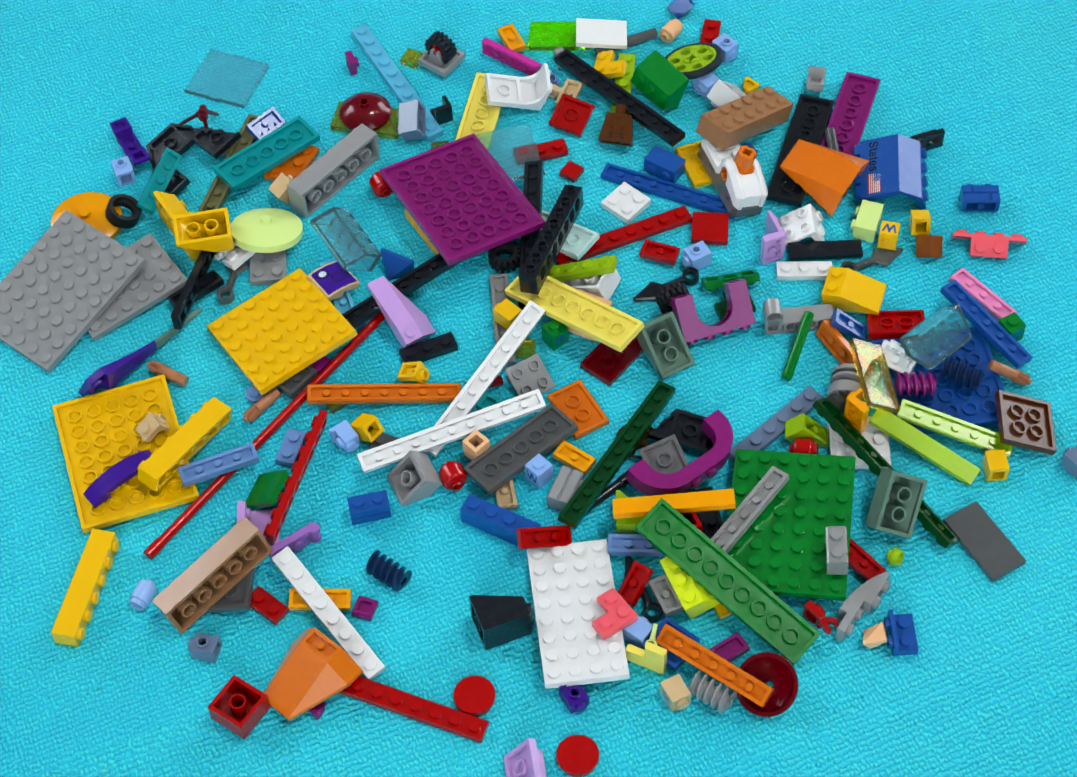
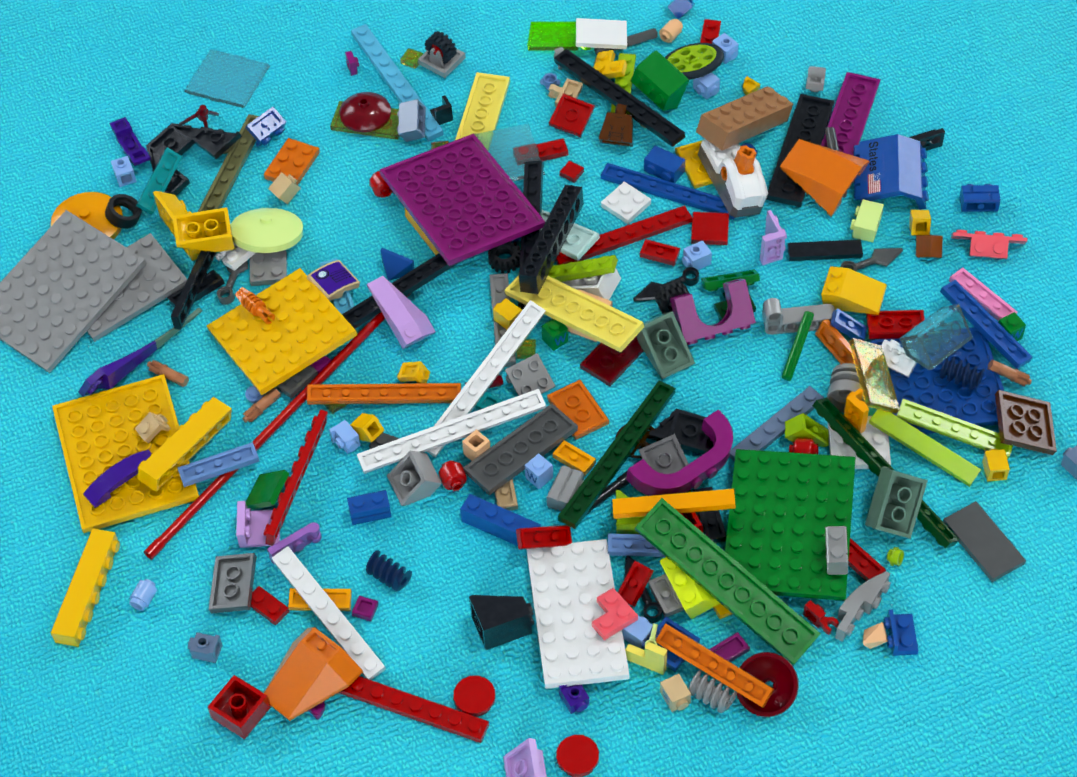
(212, 575): medium nougat brick -> none
(254, 305): none -> orange hinge
(266, 153): teal plate -> none
(290, 447): medium blue plate -> none
(333, 170): light grey brick -> none
(346, 240): clear light blue slope -> none
(429, 348): black plate -> none
(510, 57): dark pink tile -> none
(511, 38): light orange plate -> none
(519, 92): white bracket -> none
(723, 93): white slope -> none
(750, 508): light grey plate -> none
(802, 224): white bracket -> none
(802, 270): white plate -> none
(888, 235): yellow brick -> none
(915, 383): magenta piece -> none

